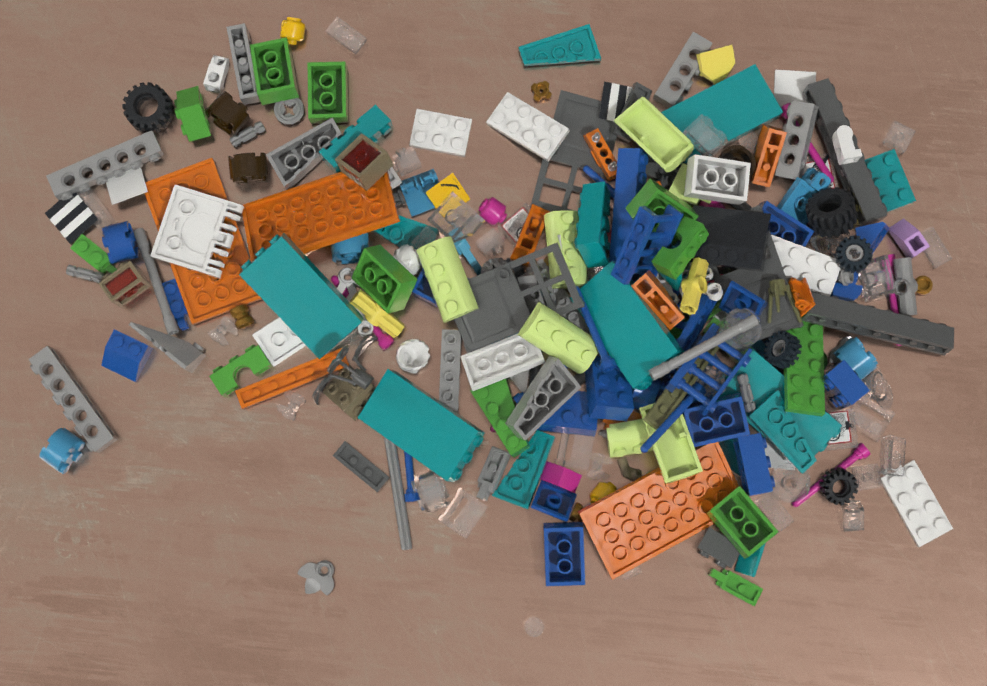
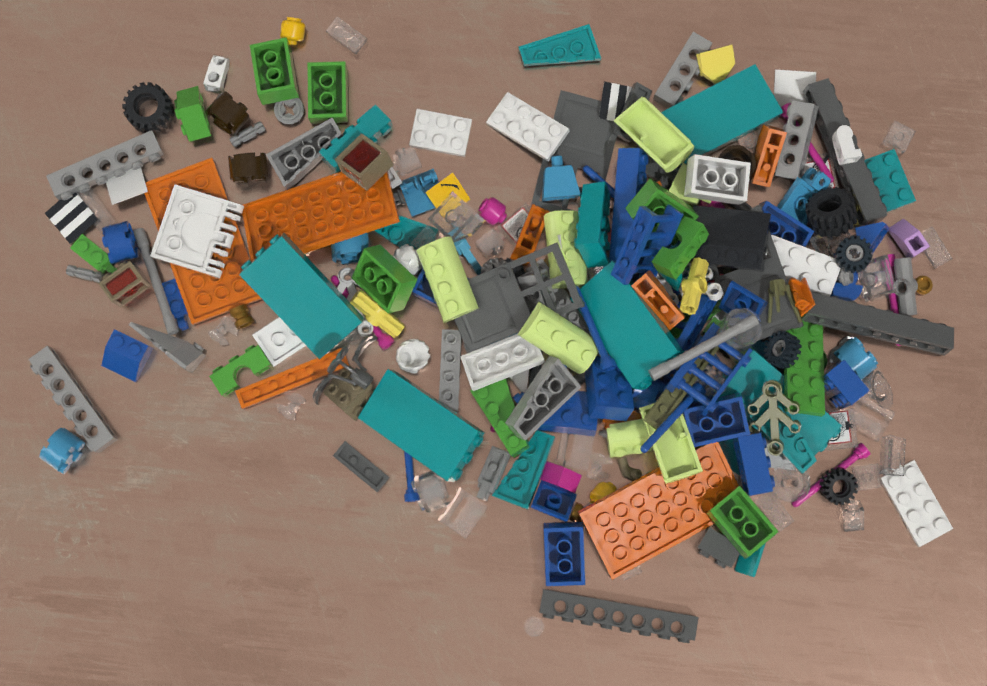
(240, 49): light grey brick -> none
(316, 579): light grey plate -> none
(398, 495): light grey axle -> none
(541, 86): pearl gold plate -> none
(559, 181): none -> dark azure torso
(594, 138): orange piece -> none
(686, 633): none -> dark grey brick
(705, 136): clear brick -> none
(737, 586): bright green hinge -> none
(746, 392): light grey axle -> none
(774, 413): none -> olive plant

